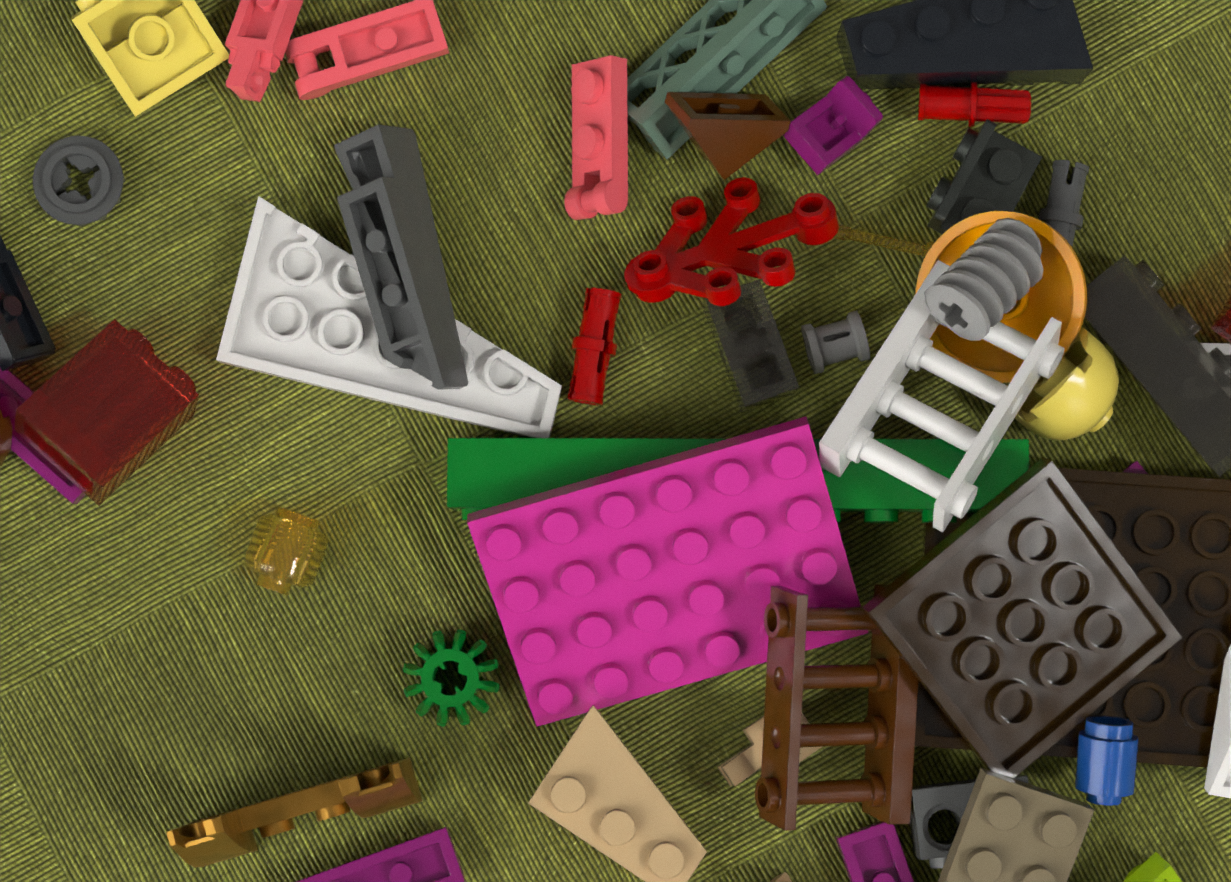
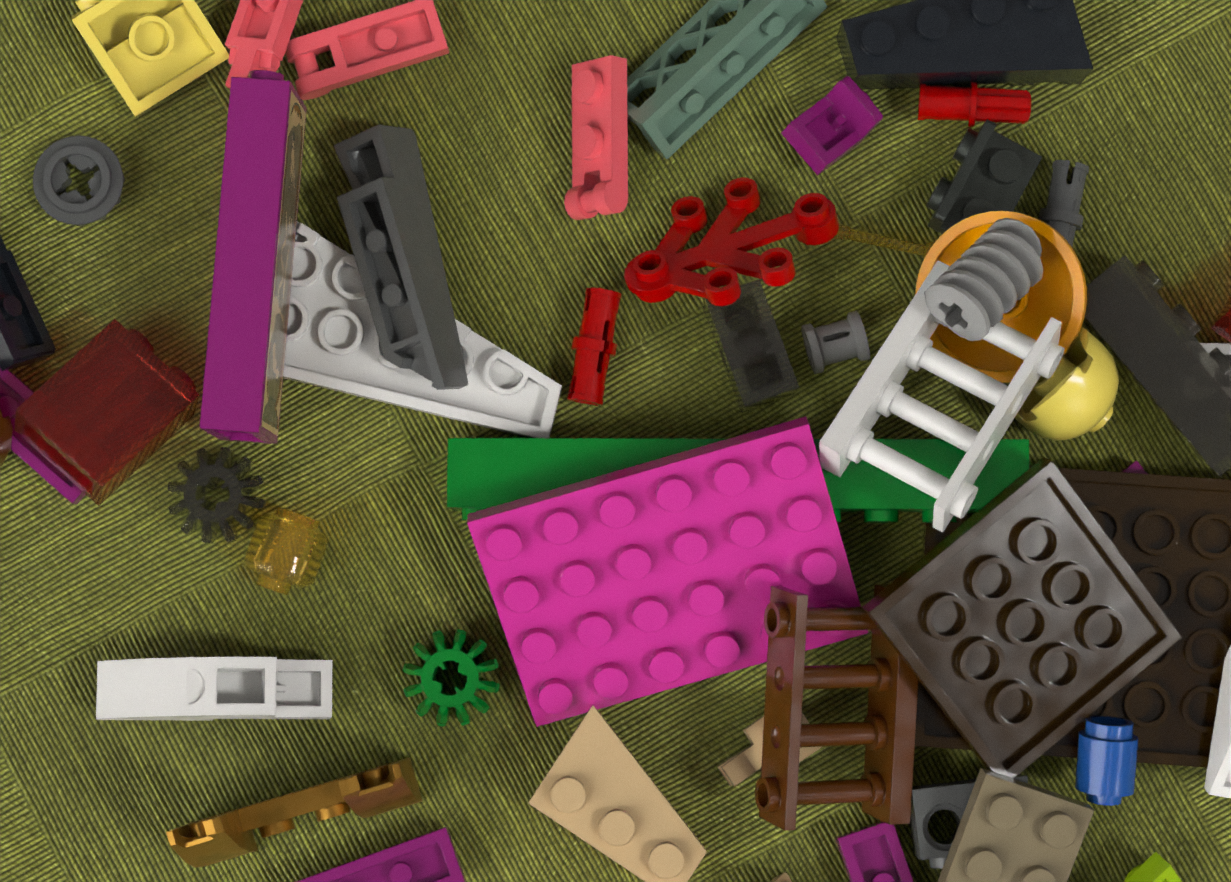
(208, 478): none -> clear smoke gear
(213, 688): none -> white slope
(253, 259): none -> magenta brick
(728, 126): reddish brown slope -> none

